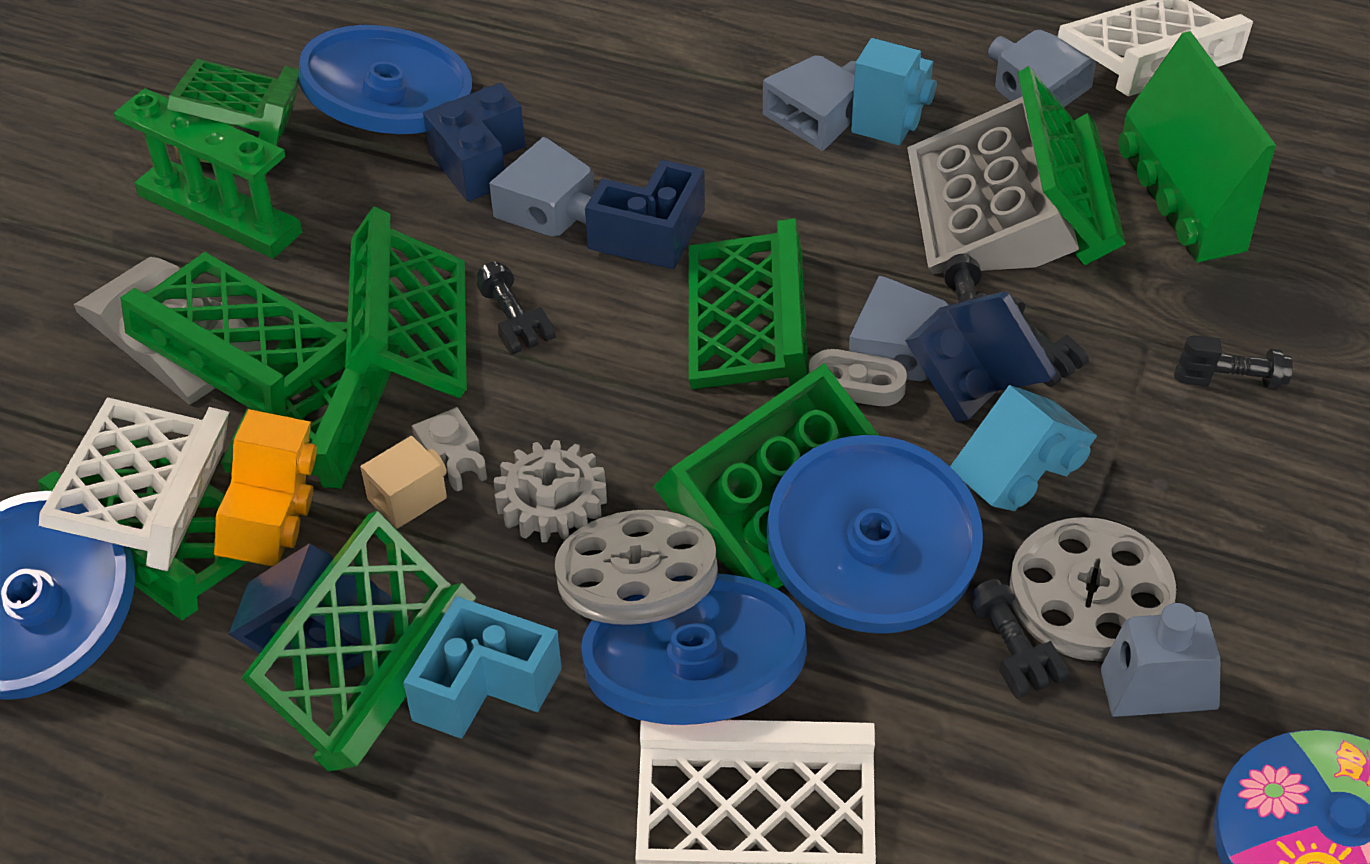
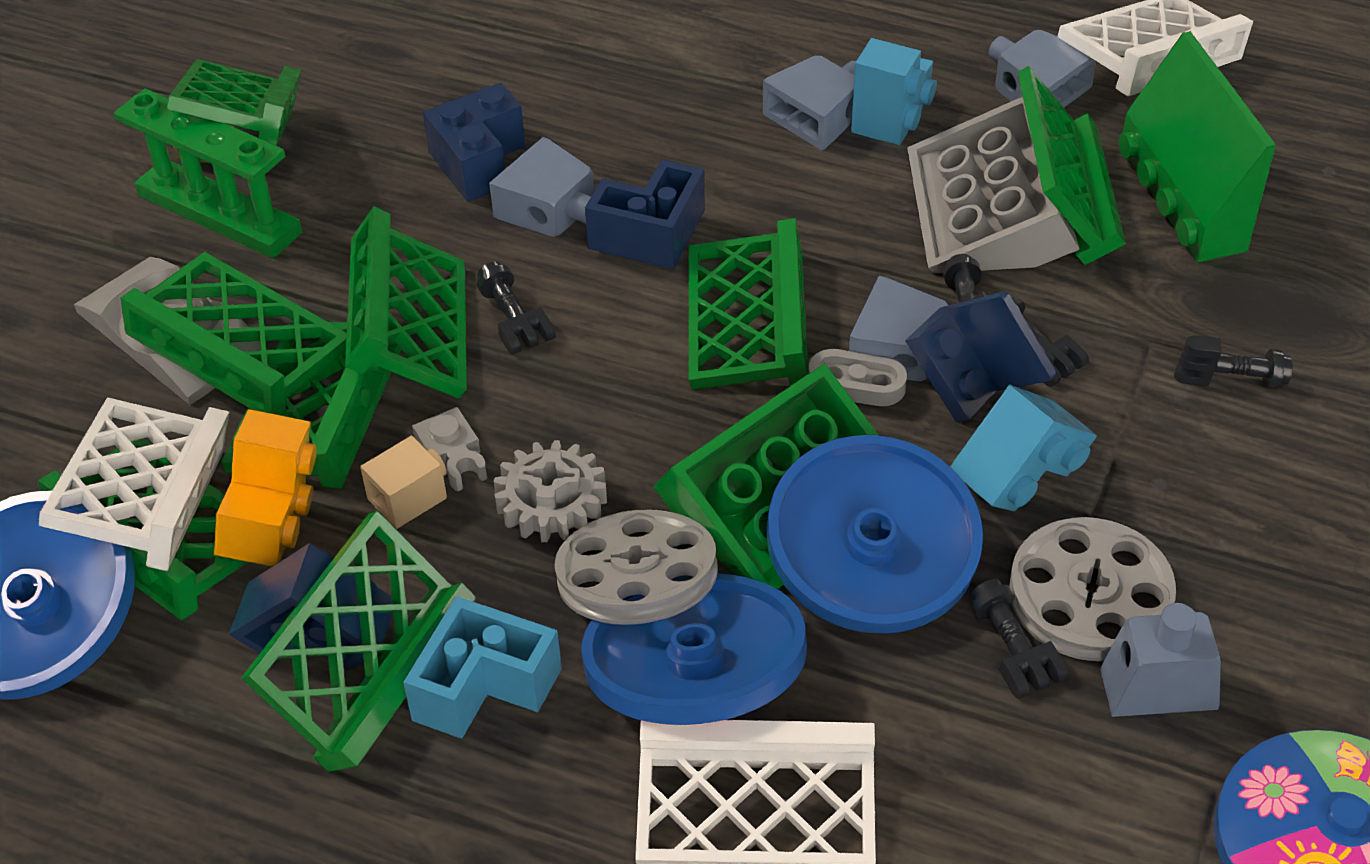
(380, 77): blue dish -> none

